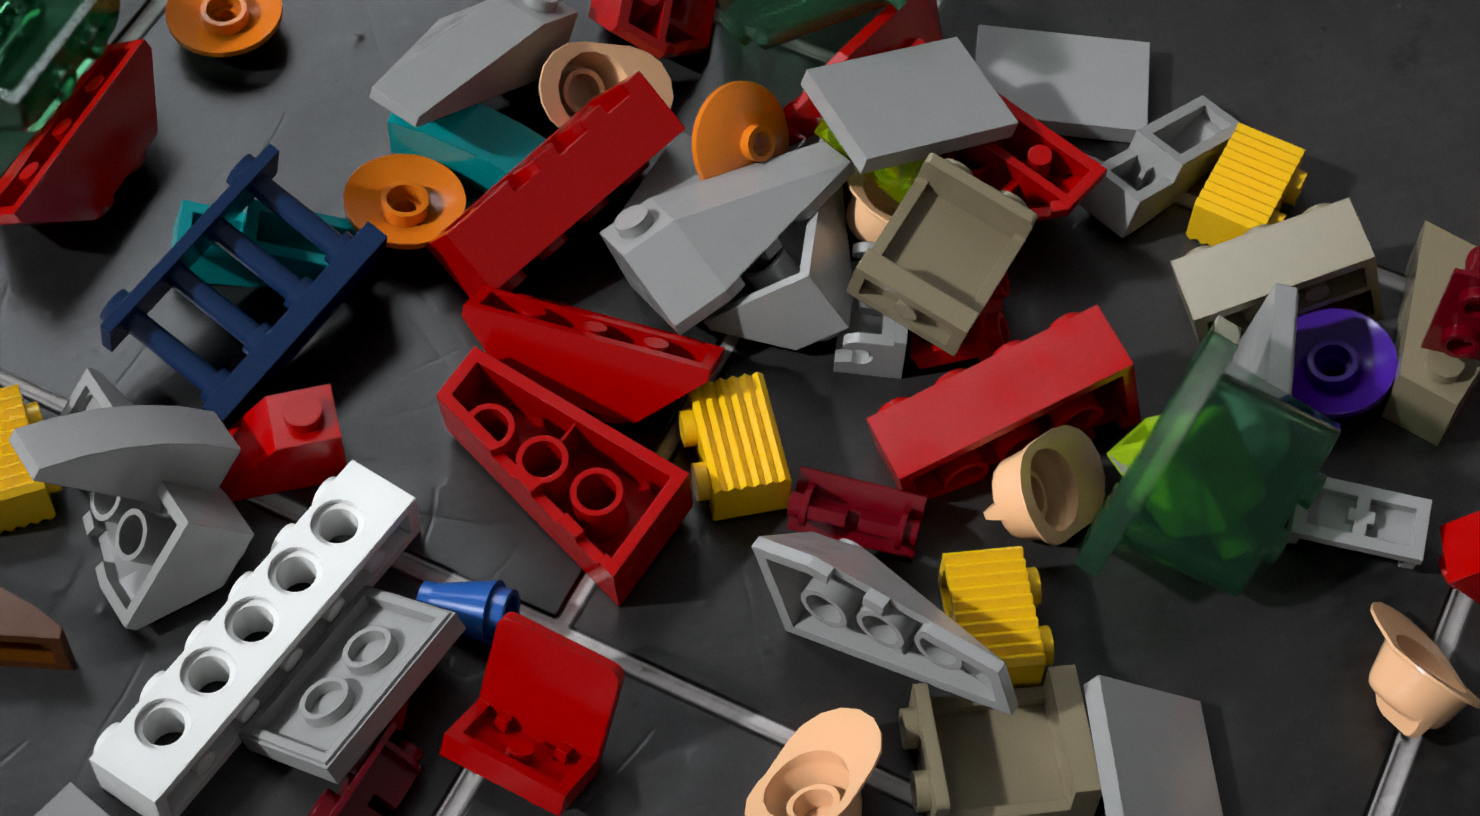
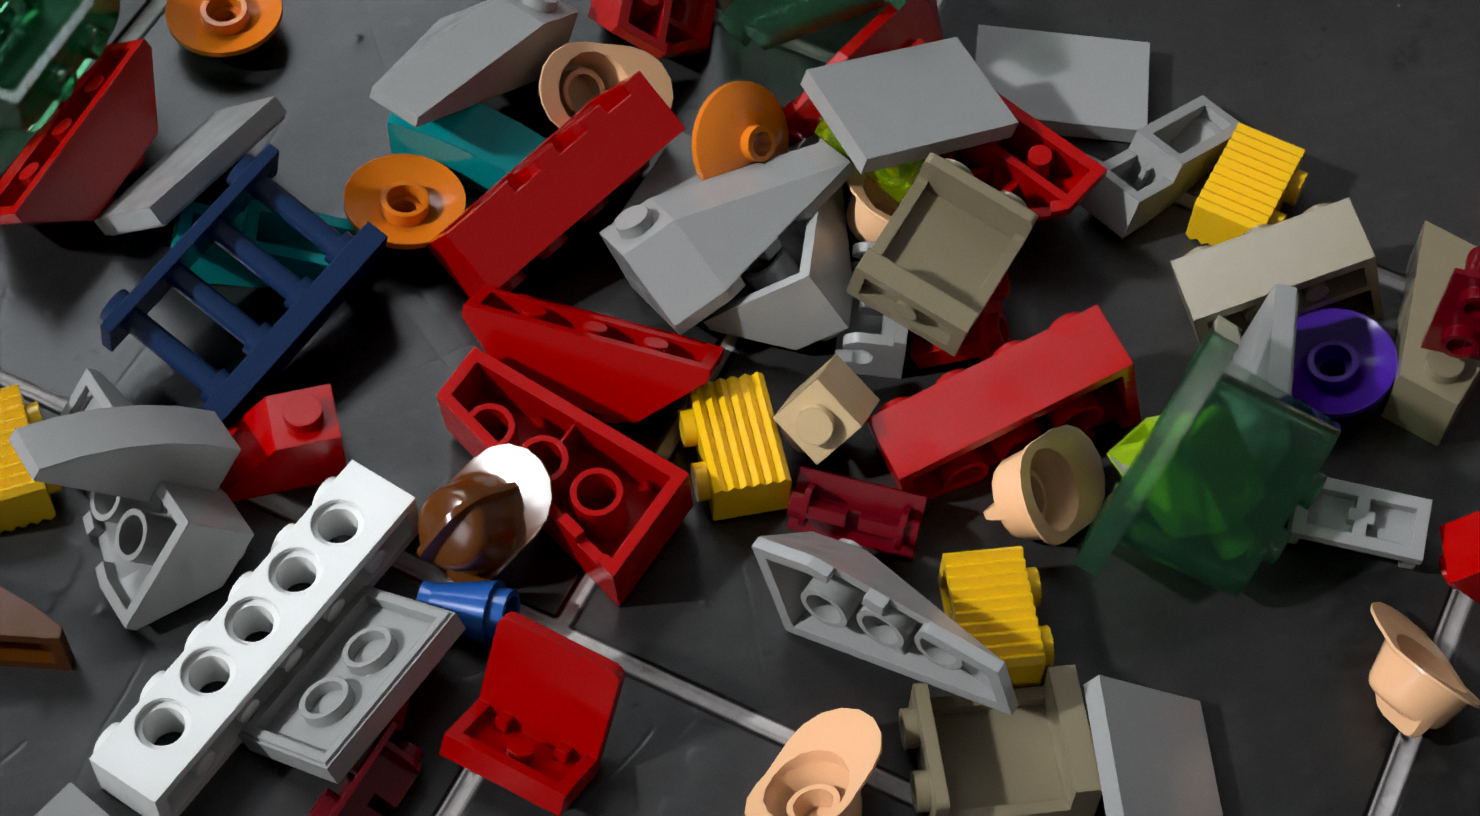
(191, 167): none -> light grey tile
(486, 513): none -> reddish brown piece
(825, 410): none -> tan brick

